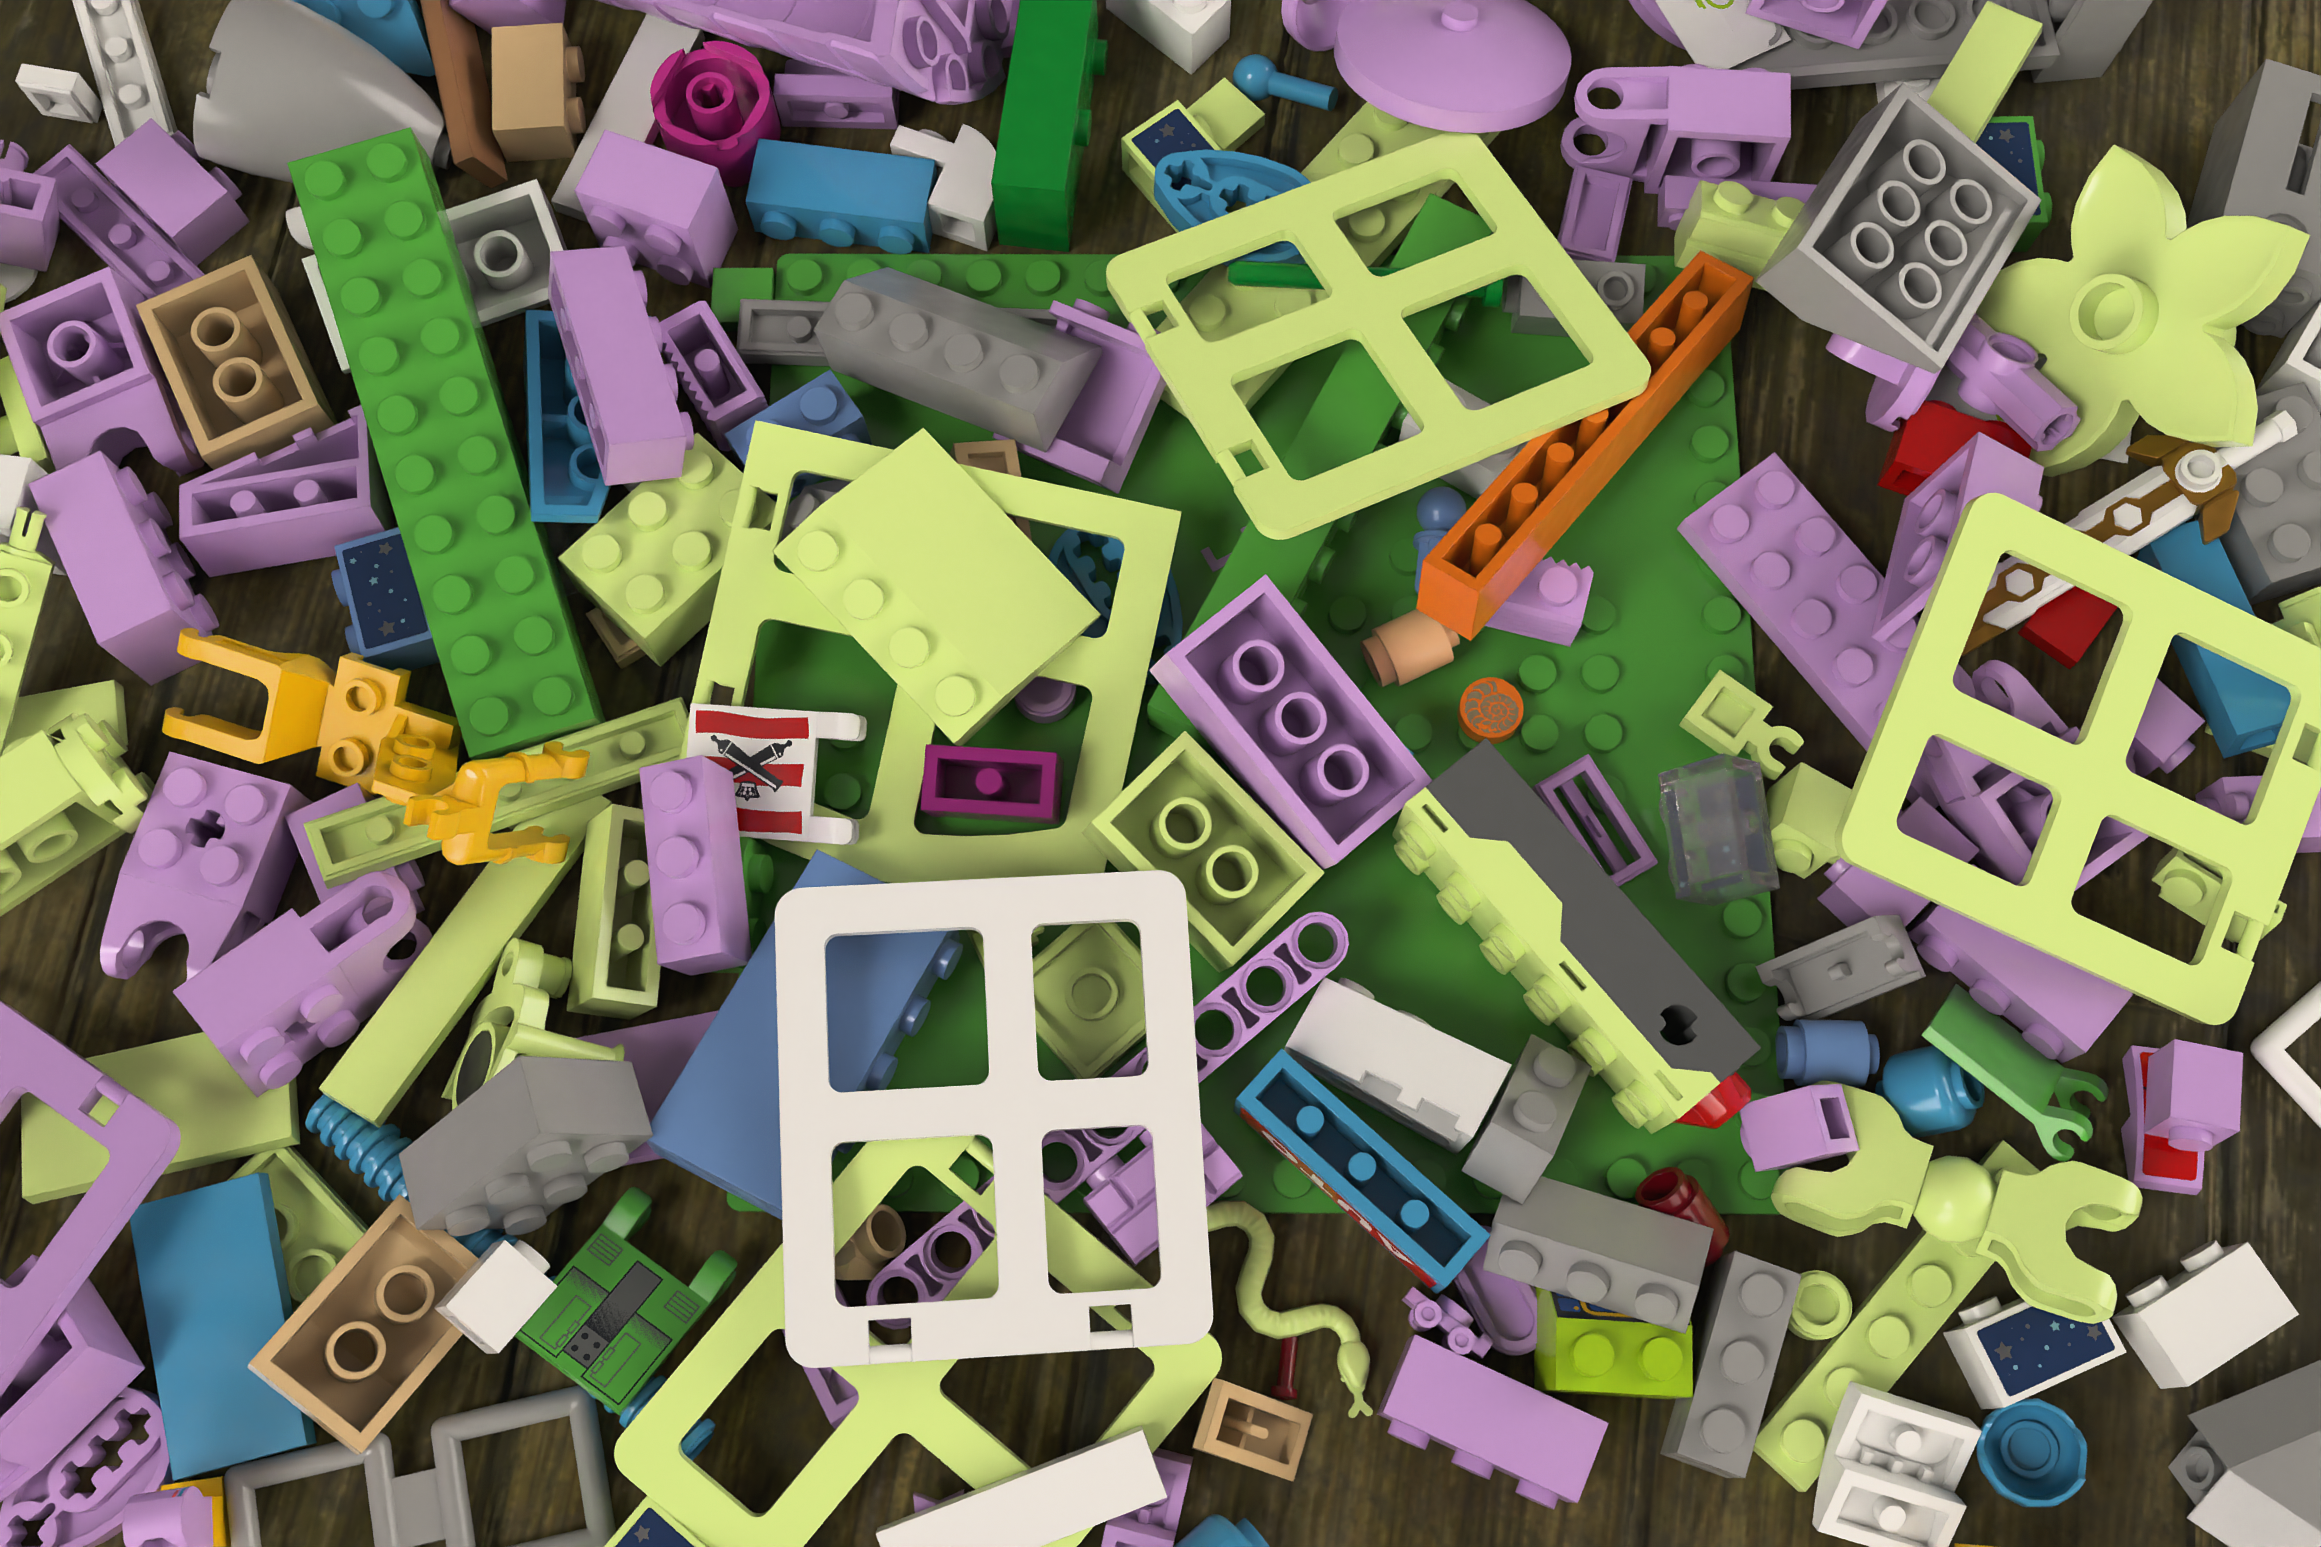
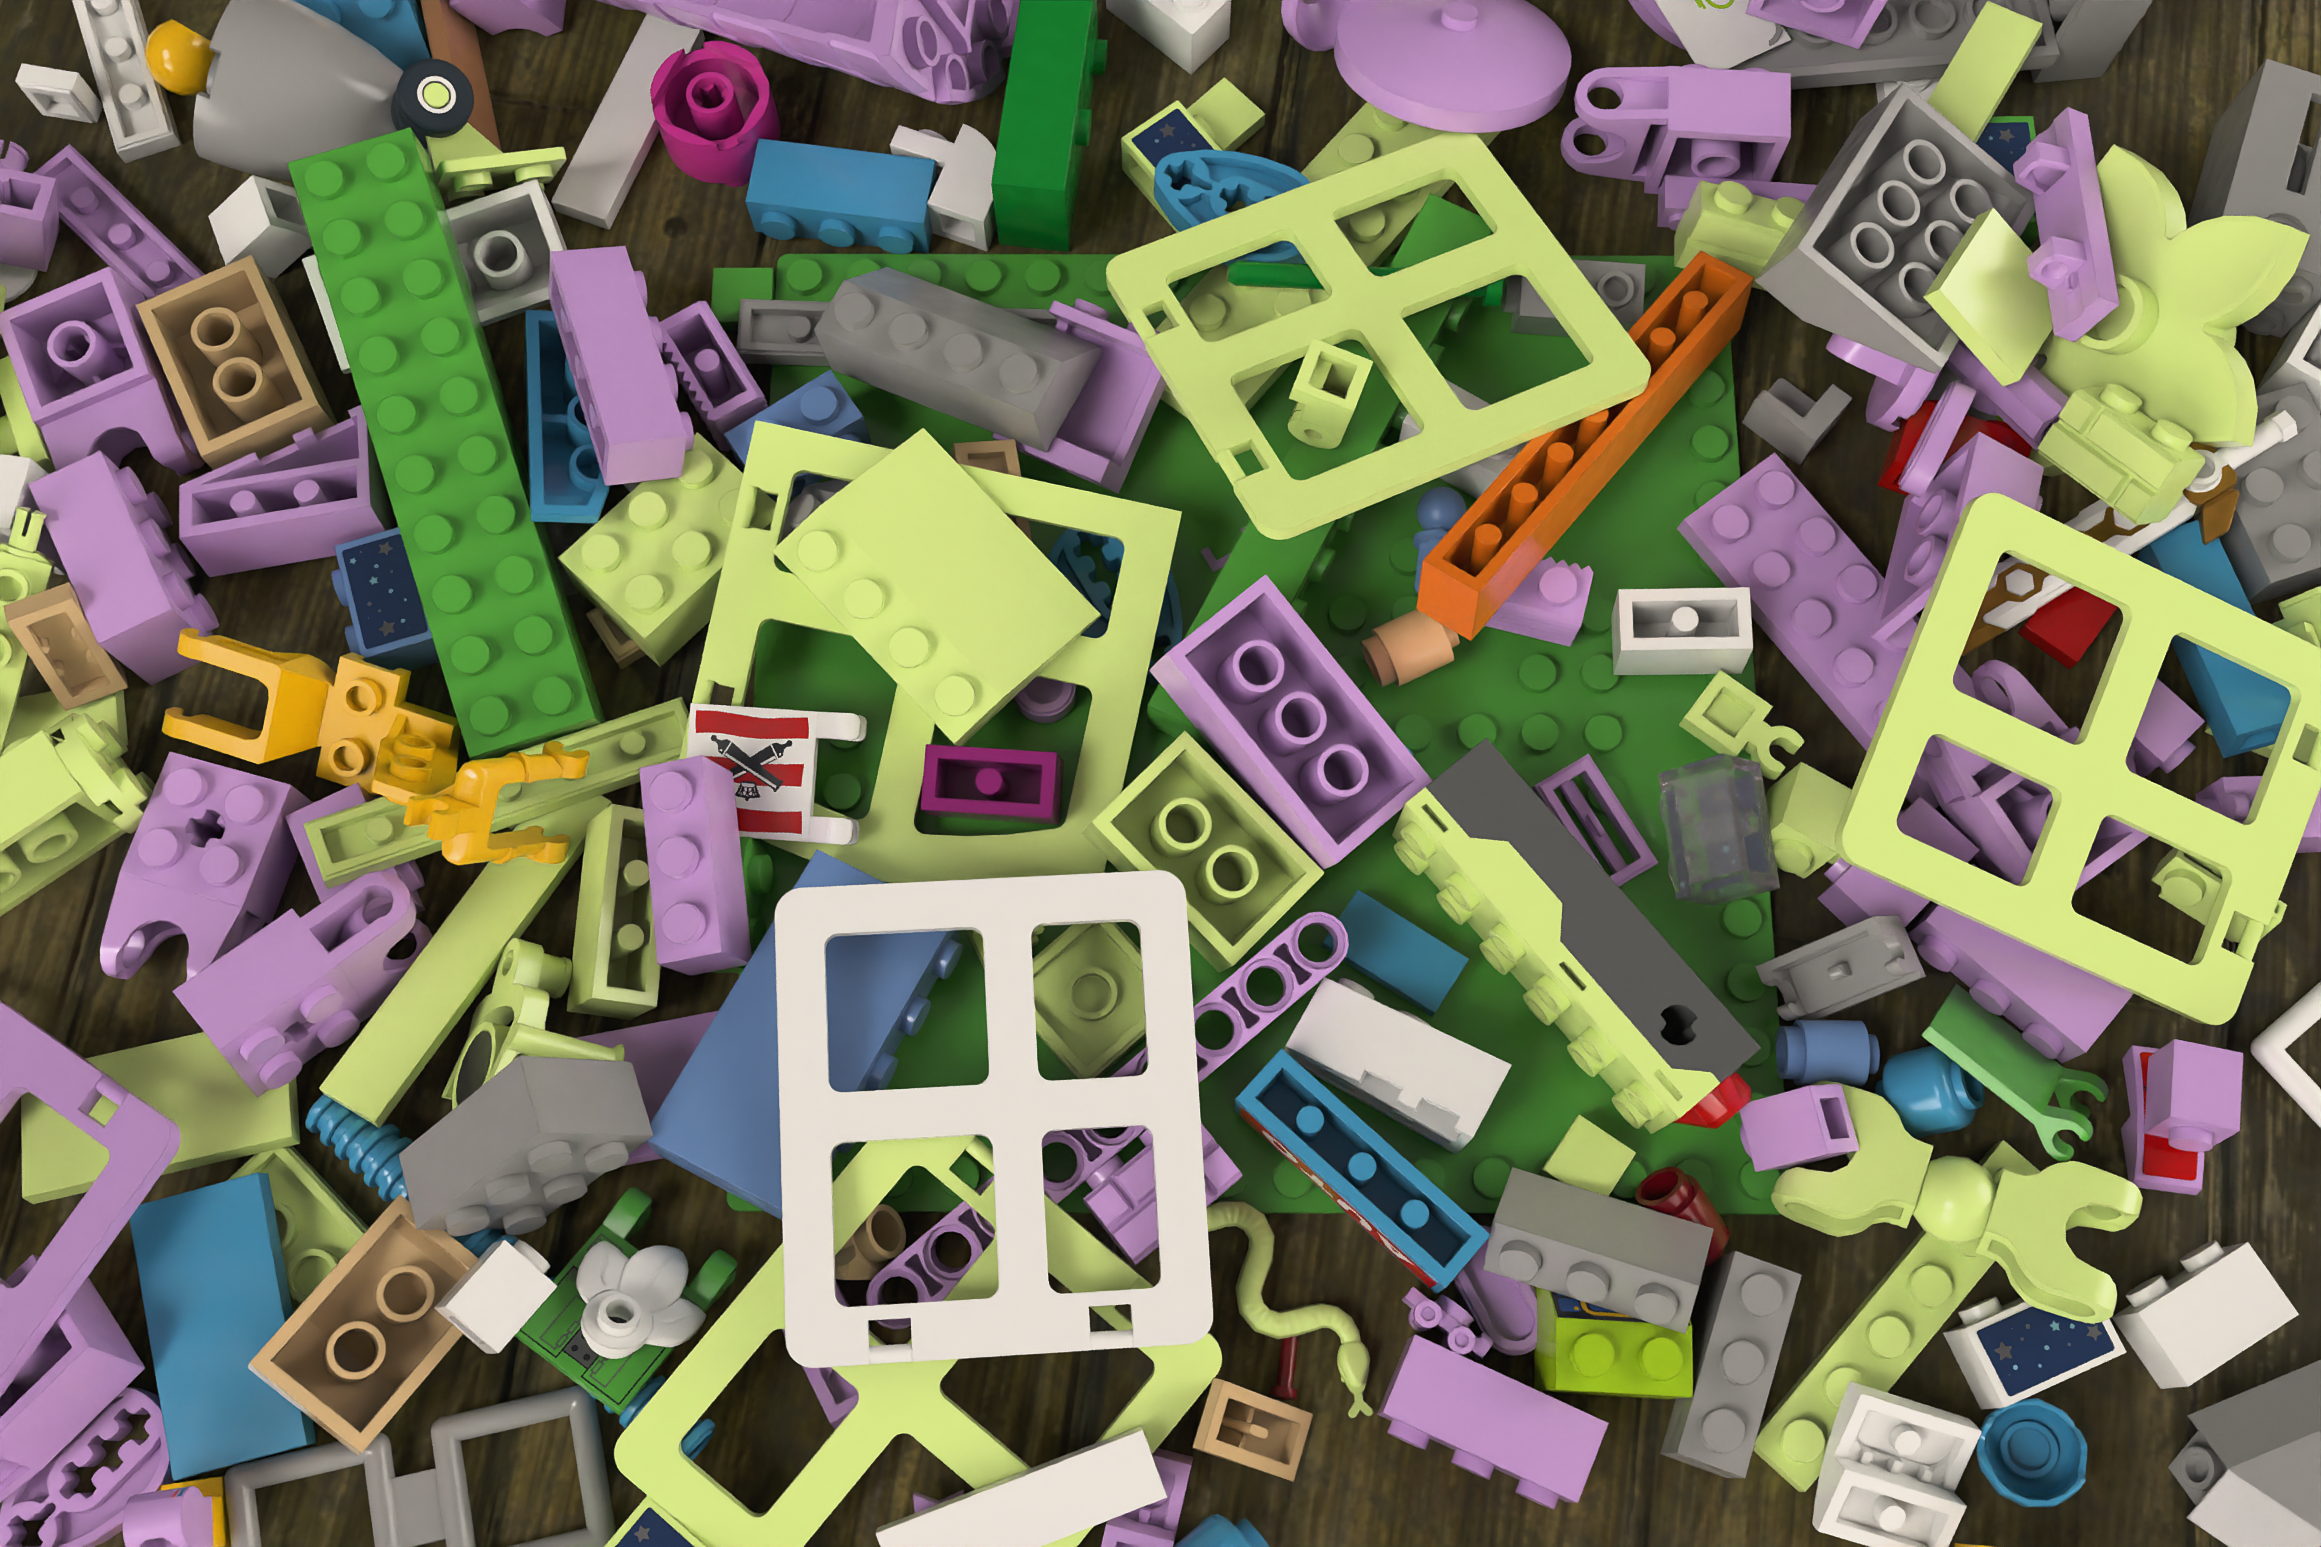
(64, 647): none -> tan tile
(174, 191): lavender brick -> none
(178, 58): none -> yellow piece
(261, 222): none -> white brick
(437, 104): none -> plate
(536, 92): tan brick -> none
(639, 1291): none -> white plate
(659, 207): lavender brick -> none
(832, 99): lavender panel -> none
(1258, 79): dark azure bar -> none
(1326, 394): none -> yellowish green leg
(1398, 953): none -> dark azure tile
(1490, 710): orange tile -> none
(1527, 1119): light grey brick -> none
(1588, 1158): none -> yellowish green tile
(1594, 214): lavender tile -> none
(1681, 631): none -> white brick
(1794, 420): none -> light grey panel
(1820, 1307): yellowish green tile -> none
(1936, 438): none -> lavender tile
(1992, 299): none -> yellowish green tile
(2071, 225): none -> lavender hinge
(2122, 453): none -> yellowish green brick

